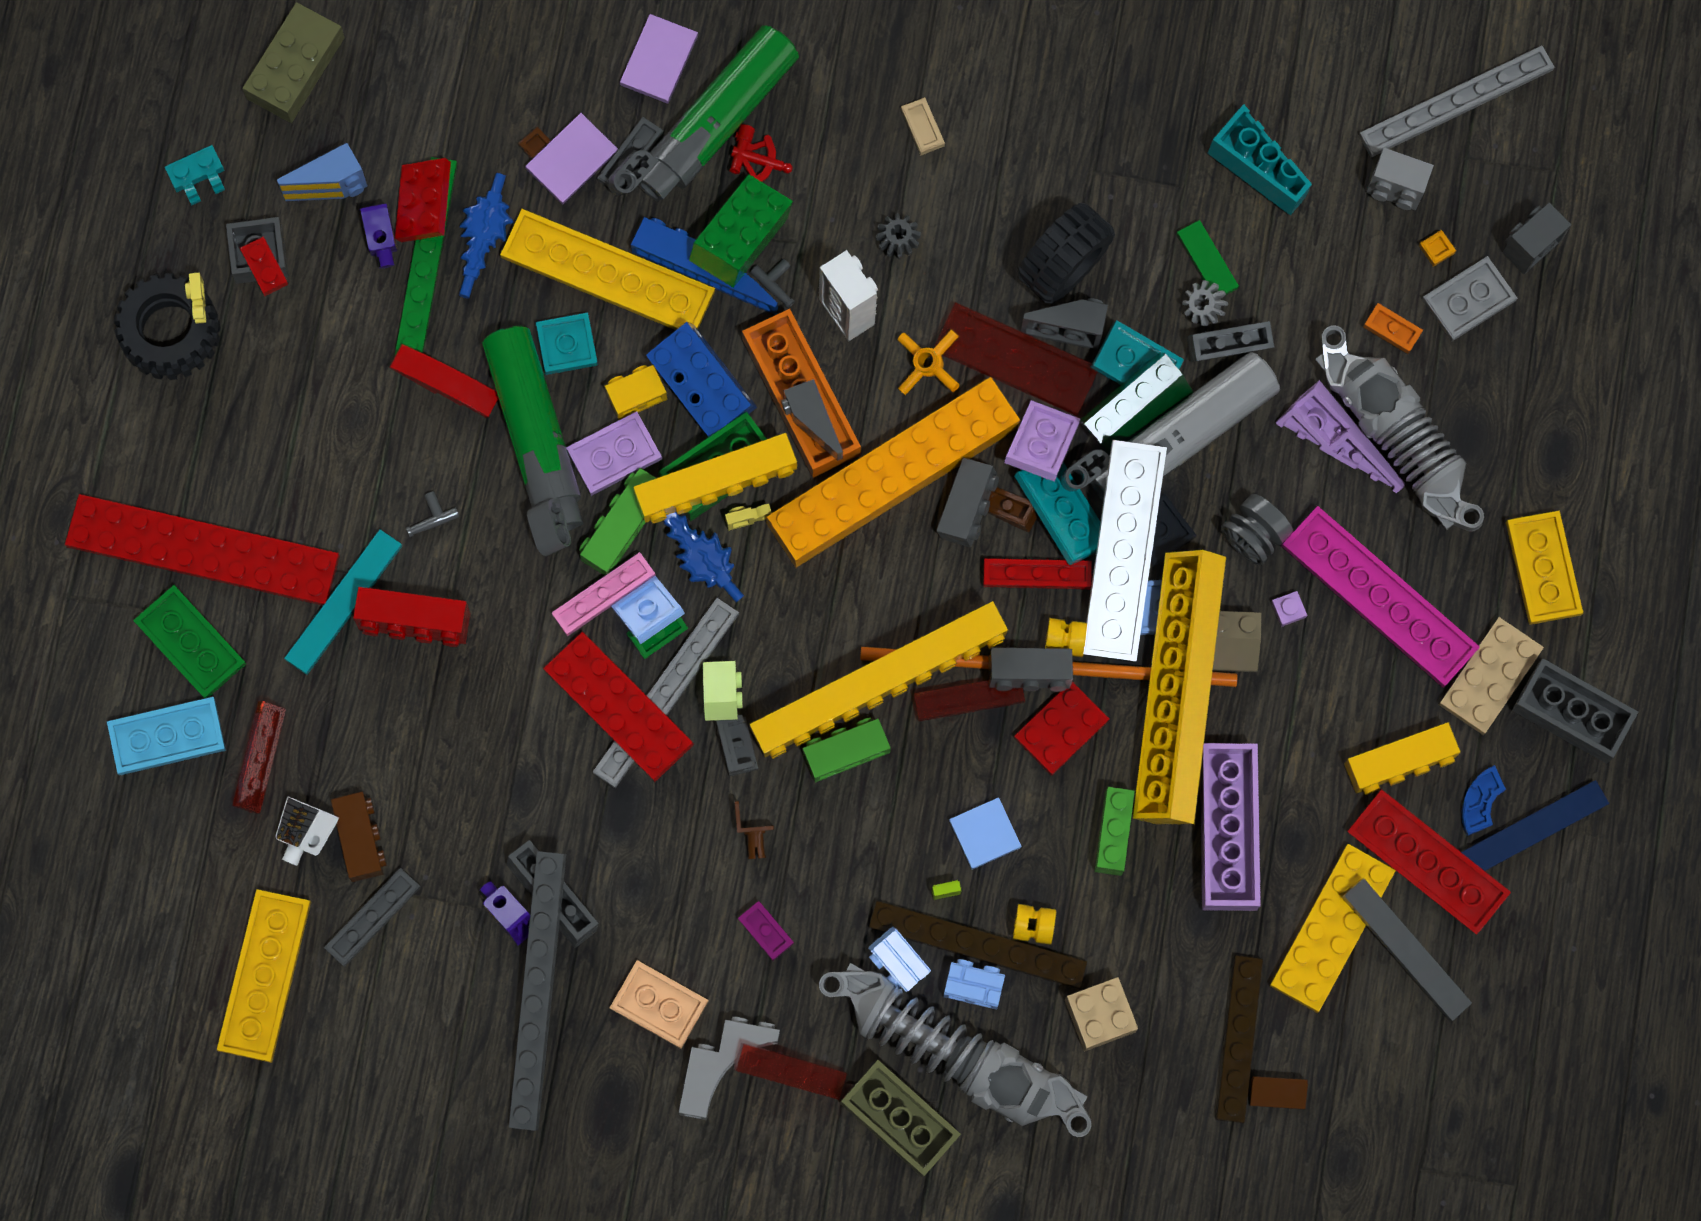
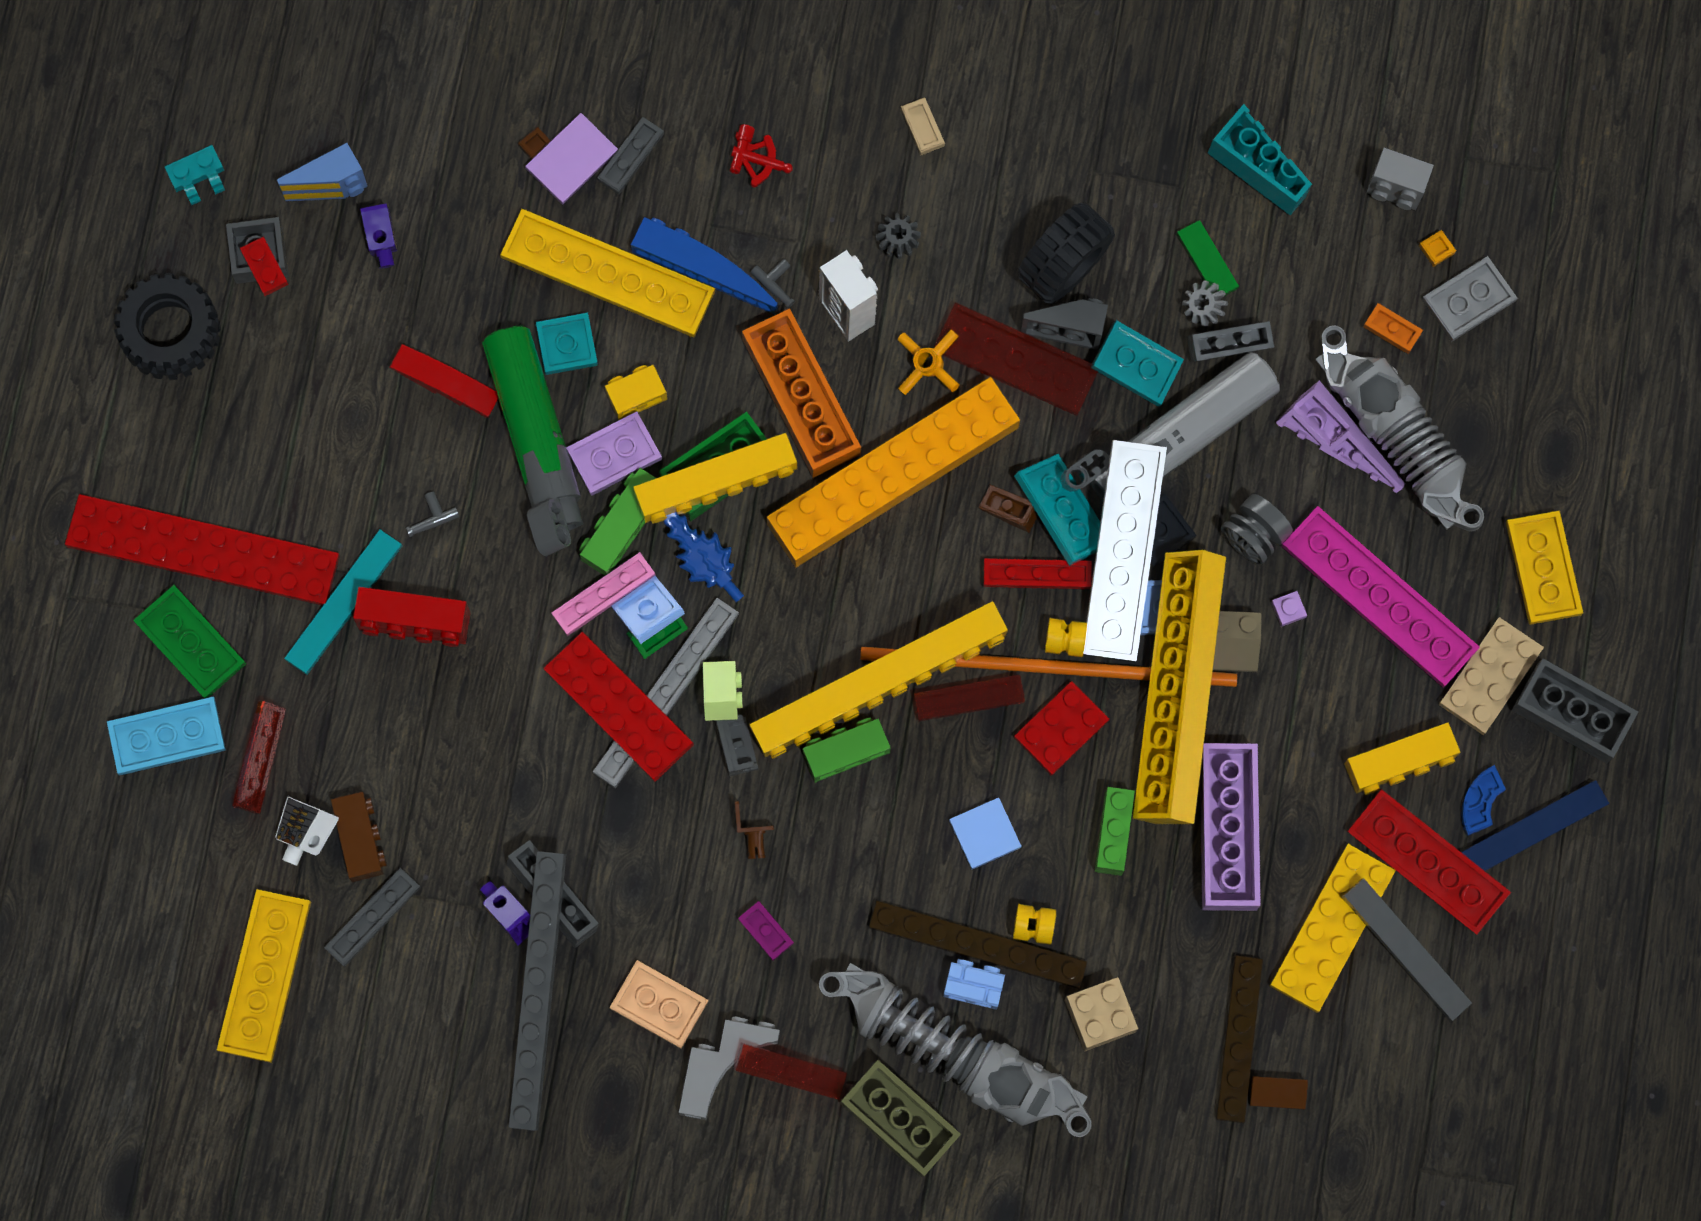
(196, 293): light yellow plate -> none
(293, 62): olive brick -> none
(423, 200): red plate -> none
(423, 283): green plate -> none
(484, 225): blue piece -> none
(659, 58): lavender tile -> none
(704, 374): blue piece -> none
(710, 118): green piece -> none
(740, 230): green brick -> none
(741, 517): light yellow plate -> none
(811, 416): dark grey slope -> none
(898, 959): brick -> none
(946, 890): lime tile -> none
(968, 502): dark grey brick -> none
(1030, 669): dark grey brick -> none
(1042, 440): lavender plate -> none
(1137, 402): slope -> none
(1456, 101): light grey tile -> none
(1535, 237): dark grey brick -> none

